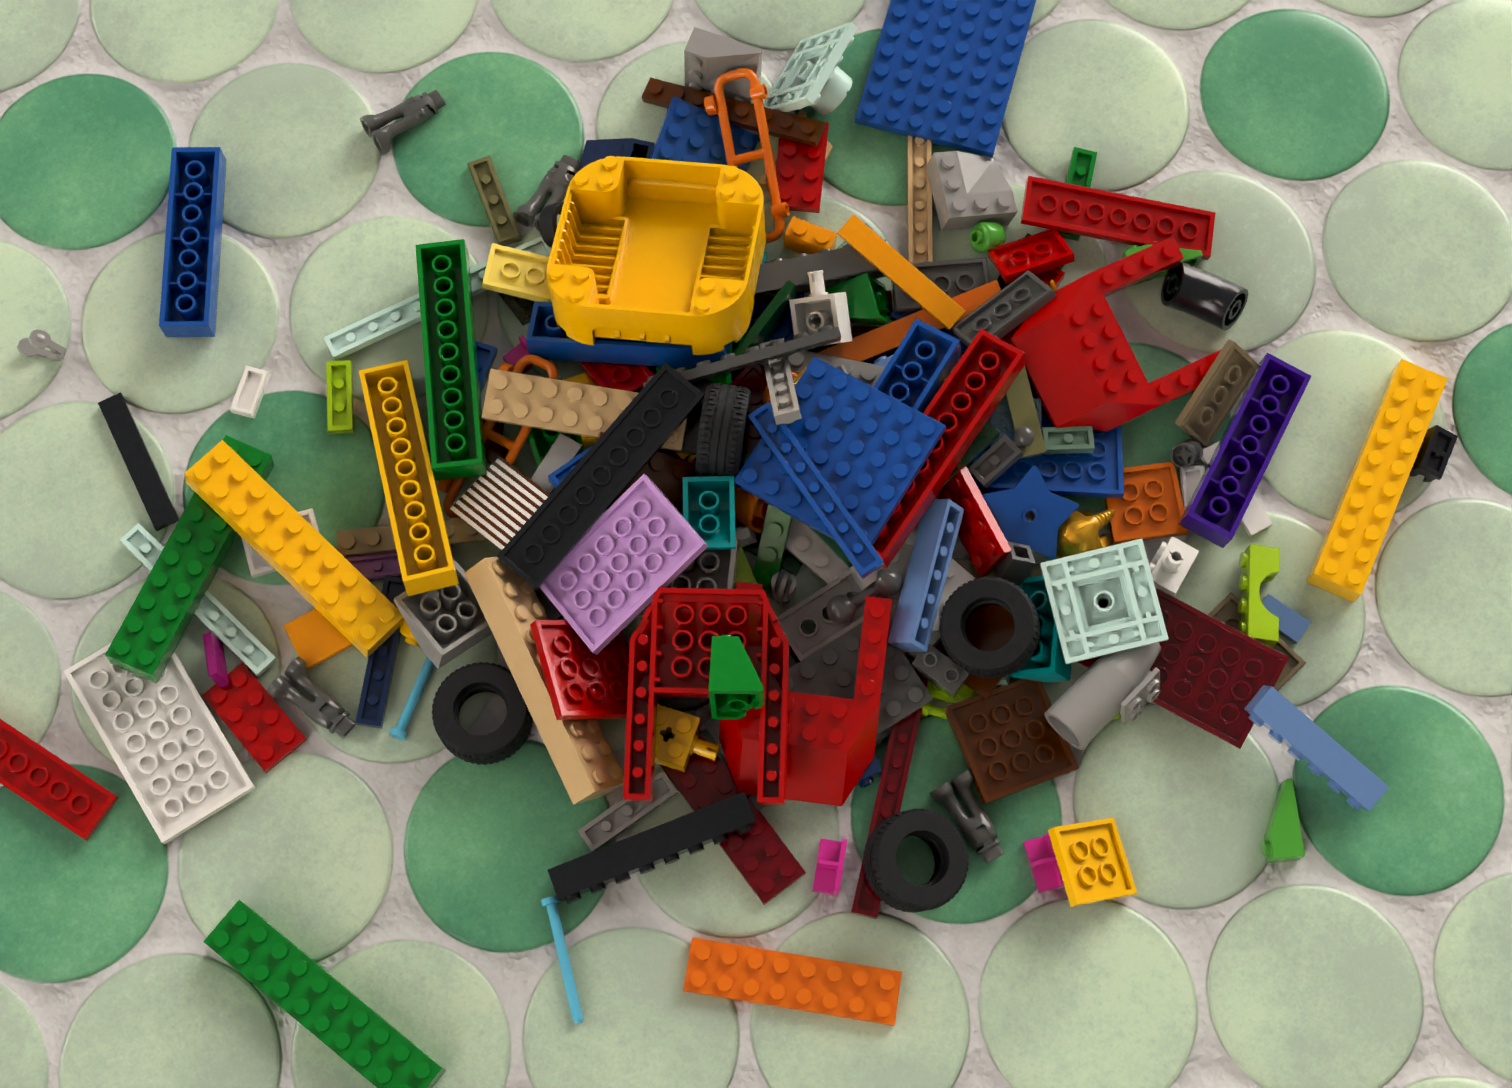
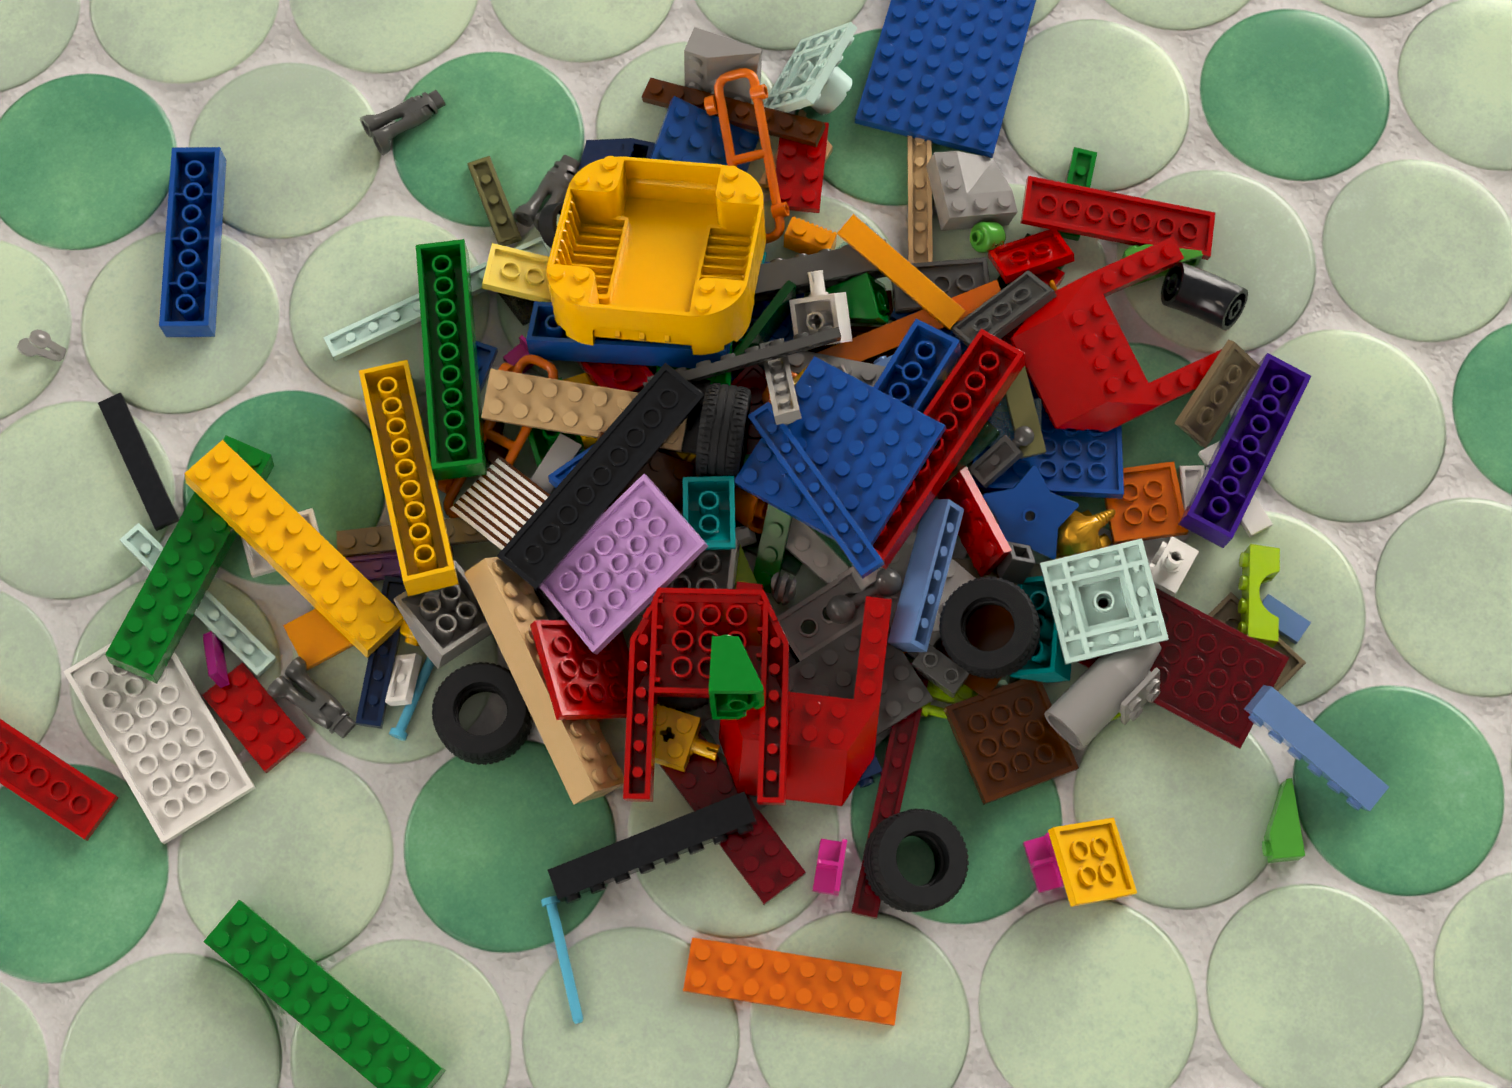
(250, 392): white tile -> none
(340, 397): lime plate -> none
(403, 679): none -> white plate
(625, 814): light grey plate -> none
(976, 829): dark grey piece -> none
(1068, 440): sand green plate -> none
(1181, 456): dark grey wheel -> none
(1377, 481): yellow brick -> none
(1434, 454): black hinge -> none

